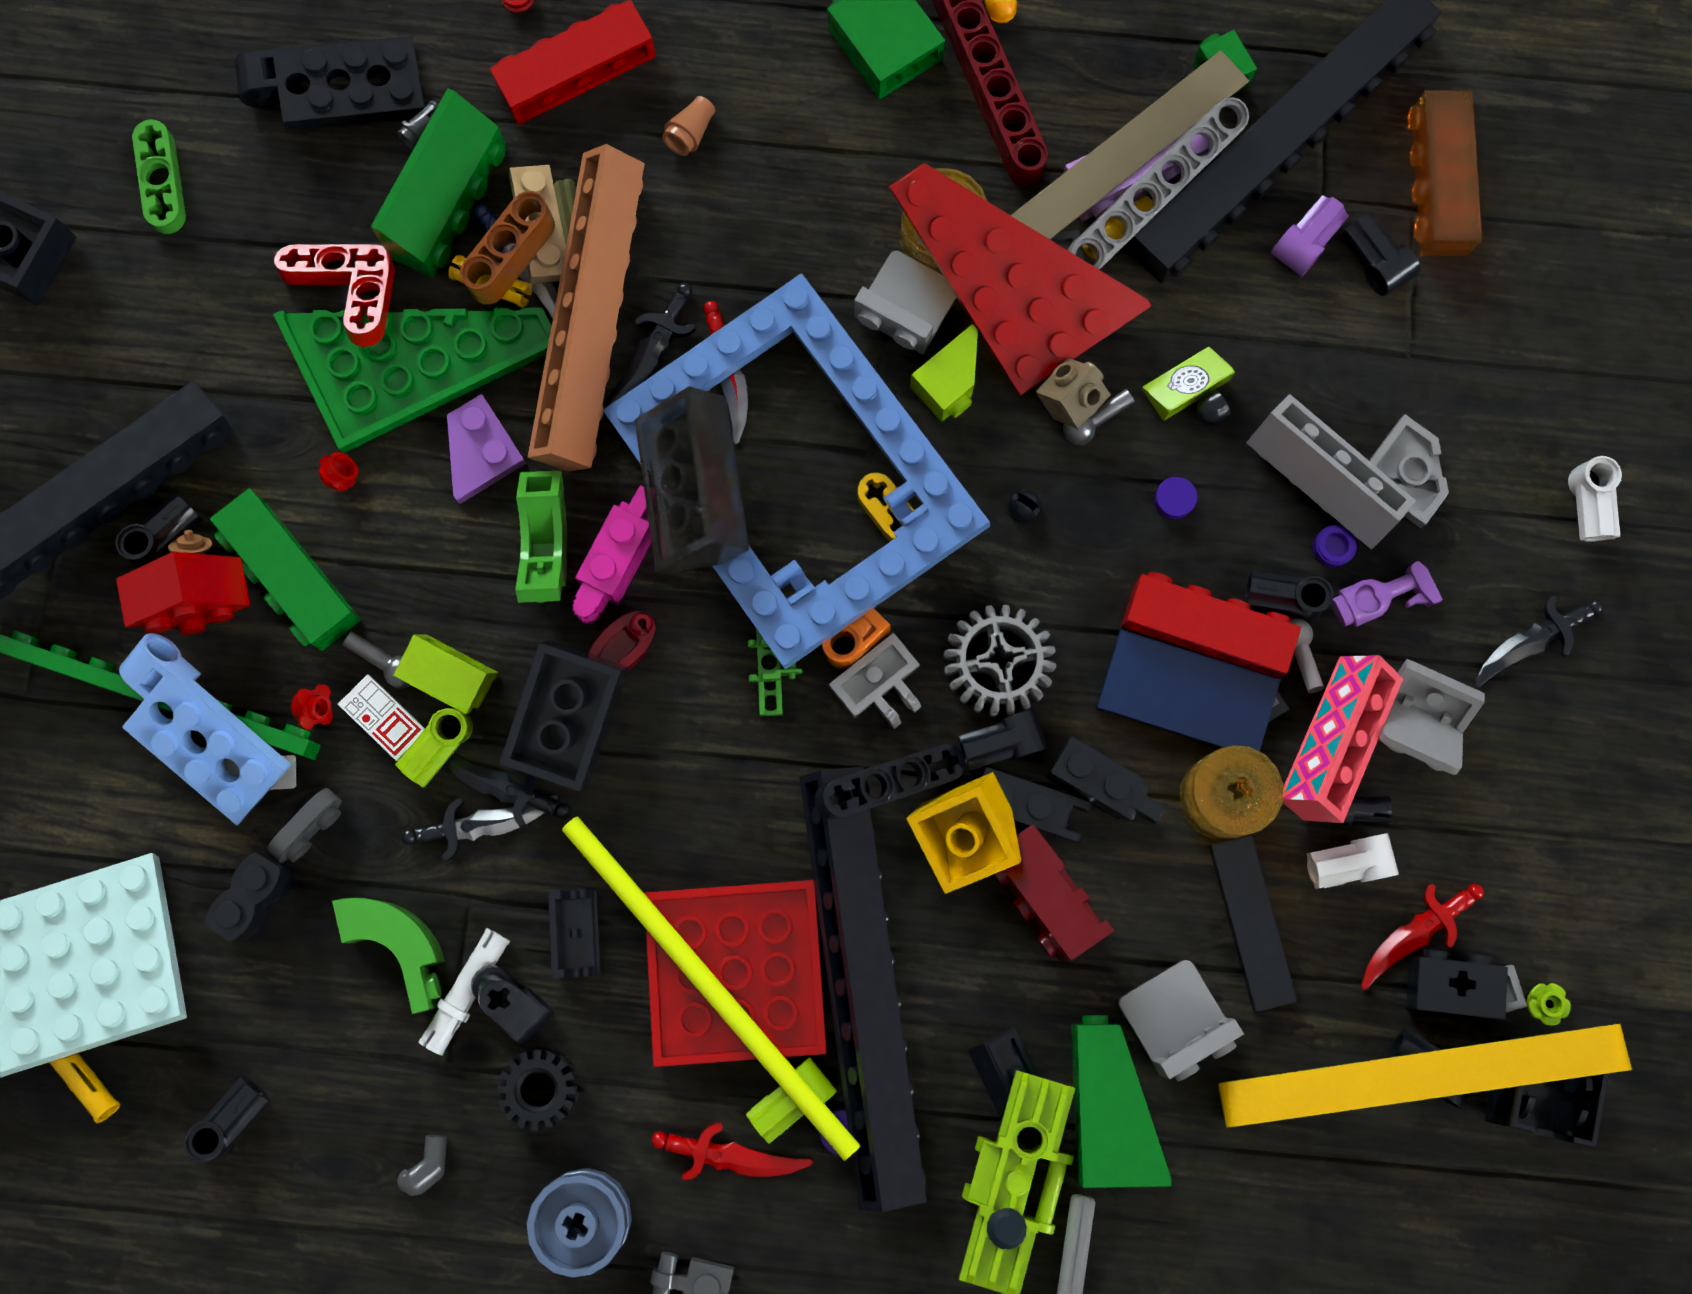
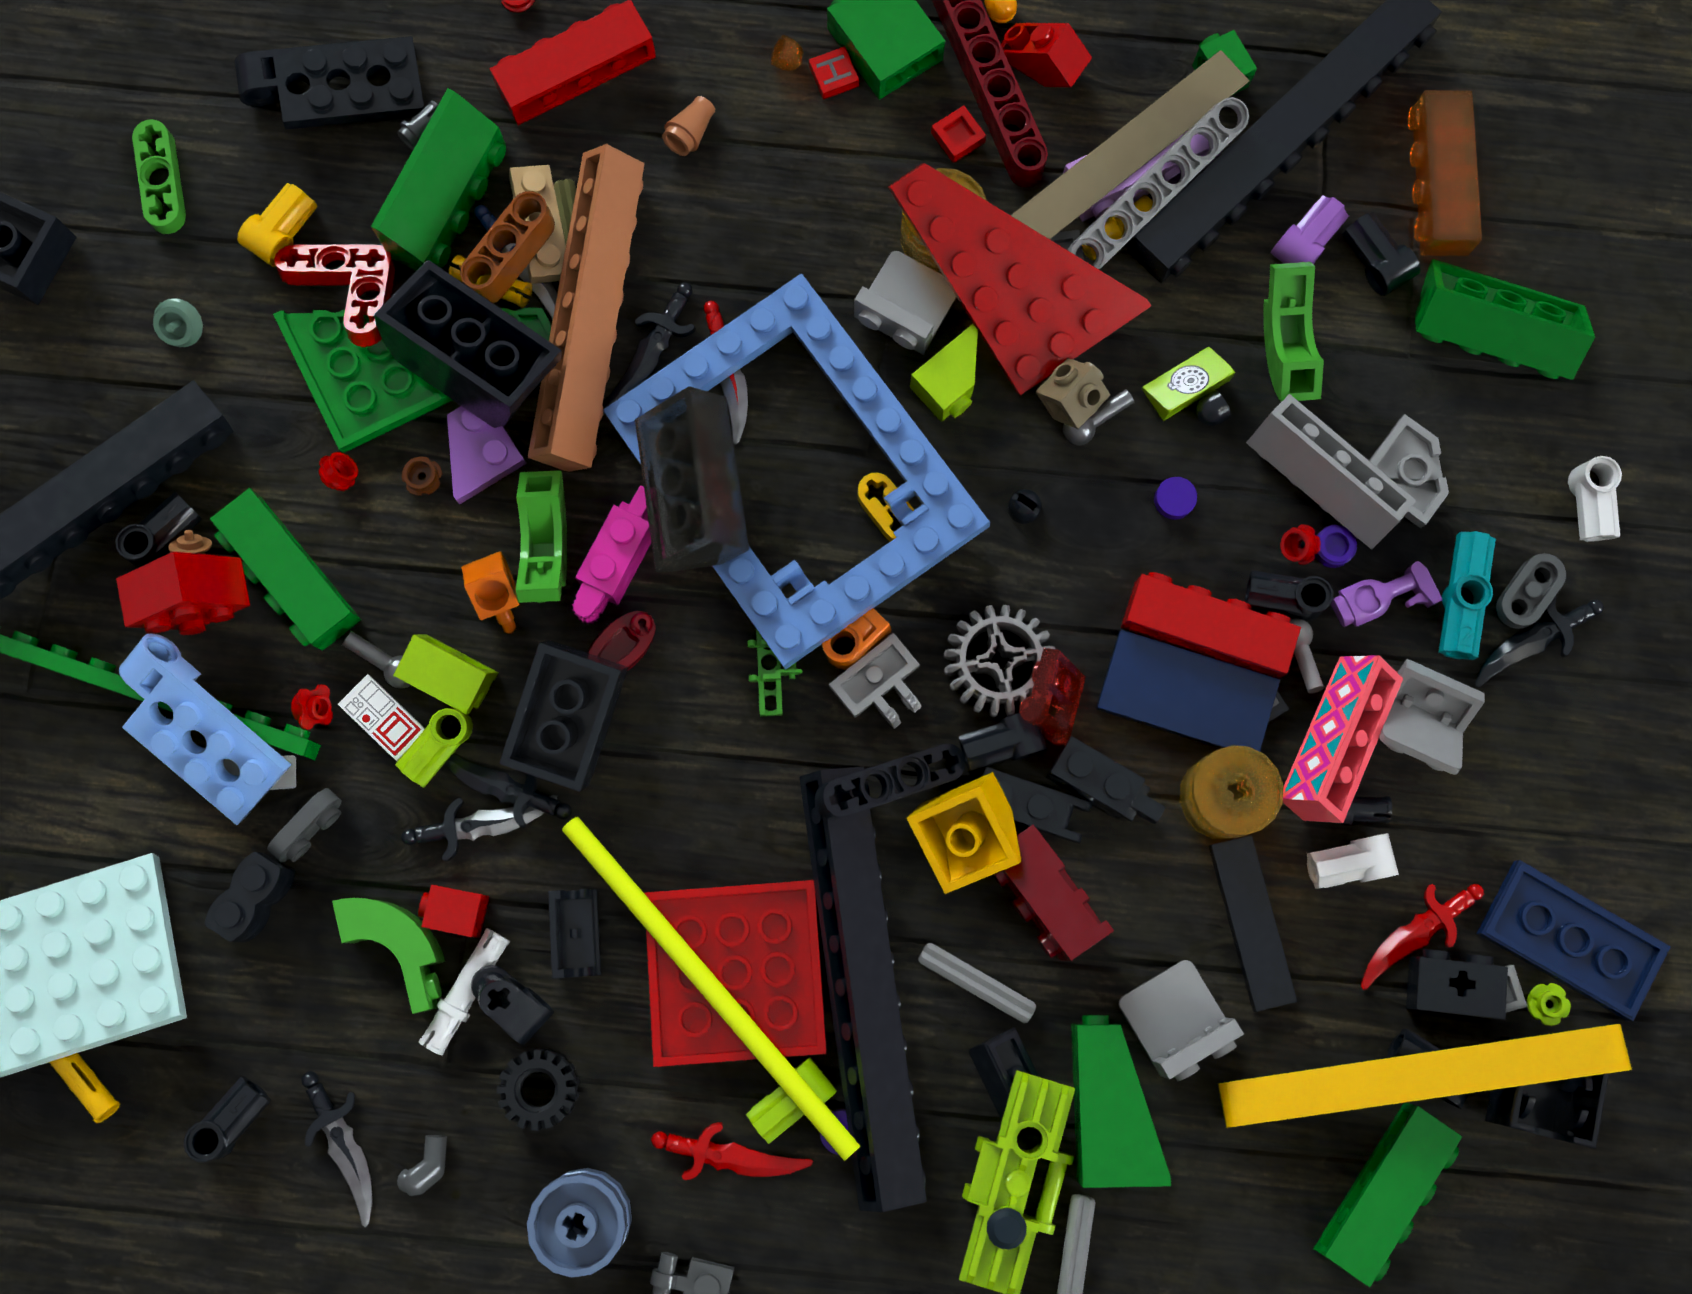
(177, 322): none -> sand green hat
(277, 224): none -> yellow piece
(340, 1142): none -> piece
(414, 468): none -> reddish brown plate
(453, 911): none -> red brick
(464, 344): none -> black windscreen
(492, 589): none -> orange piece
(787, 54): none -> clear orange hinge
(834, 72): none -> red tile
(958, 134): none -> red plate
(977, 983): none -> light grey axle
(1046, 52): none -> red slope
(1057, 684): none -> clear red plate
(1288, 332): none -> bright green arch
(1292, 547): none -> red plate
(1388, 1194): none -> green brick
(1463, 620): none -> teal piece
(1503, 320): none -> green slope
(1529, 593): none -> dark grey plate
(1573, 940): none -> dark blue tile

